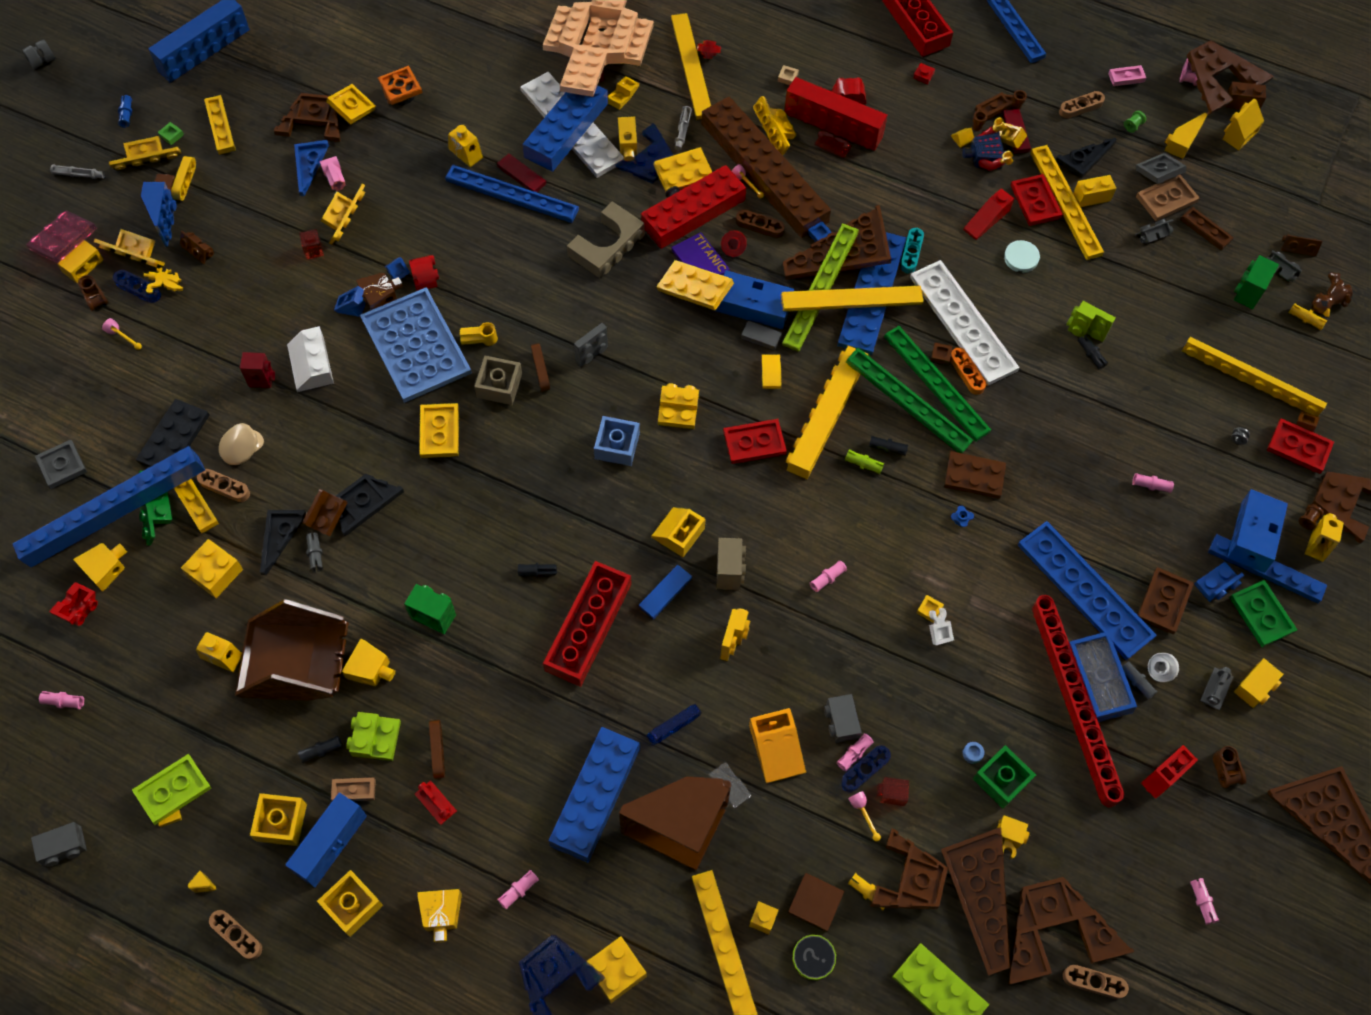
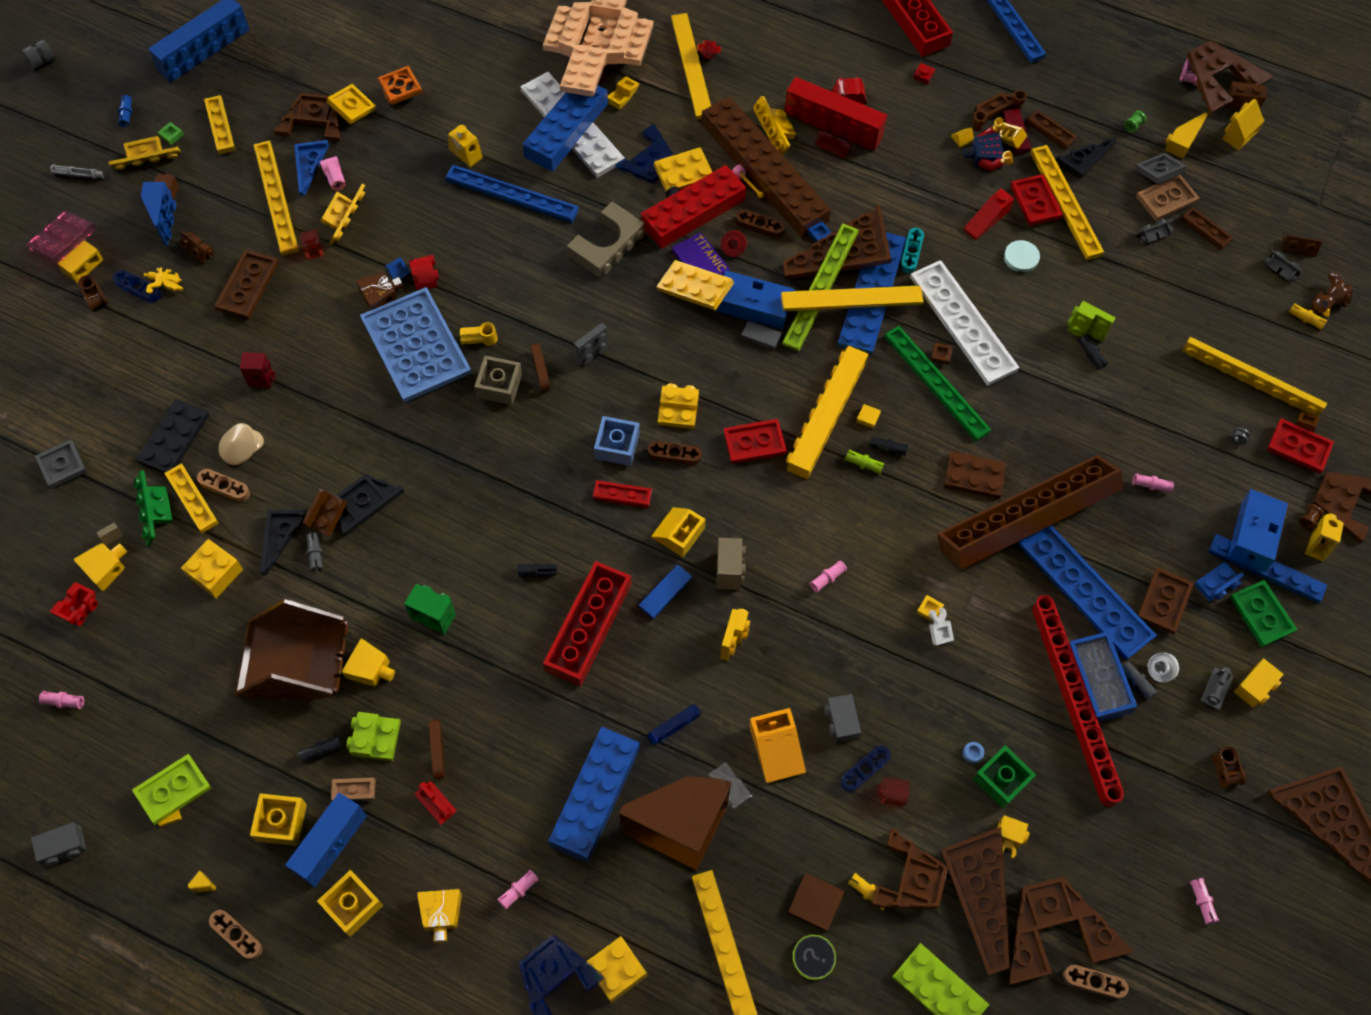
(108, 507): blue brick -> none
(110, 533): none -> dark tan tile
(111, 327): hinge -> none
(133, 244): yellow bracket -> none
(183, 178): yellow beam -> none
(214, 650): yellow torso -> none
(246, 284): none -> reddish brown plate
(276, 198): none -> yellow tile
(309, 360): white slope -> none
(351, 302): blue slope -> none
(439, 430): yellow plate -> none
(521, 173): dark red tile -> none
(622, 494): none -> red tile
(627, 137): yellow torso -> none
(659, 456): none -> reddish brown beam
(682, 128): light grey piece -> none
(763, 918): yellow brick -> none
(771, 372): yellow slope -> none
(787, 75): tan plate -> none
(855, 752): bright pink pin -> none
(859, 801): hinge -> none
(868, 416): none -> yellow tile
(909, 401): green tile -> none
(963, 522): blue plate -> none
(968, 378): orange beam -> none
(1030, 511): none -> reddish brown brick
(1051, 129): none -> reddish brown tile
(1087, 99): medium nougat beam -> none
(1094, 190): yellow brick -> none
(1127, 75): bright pink plate -> none
(1169, 772): red slope -> none
(1255, 281): green brick -> none

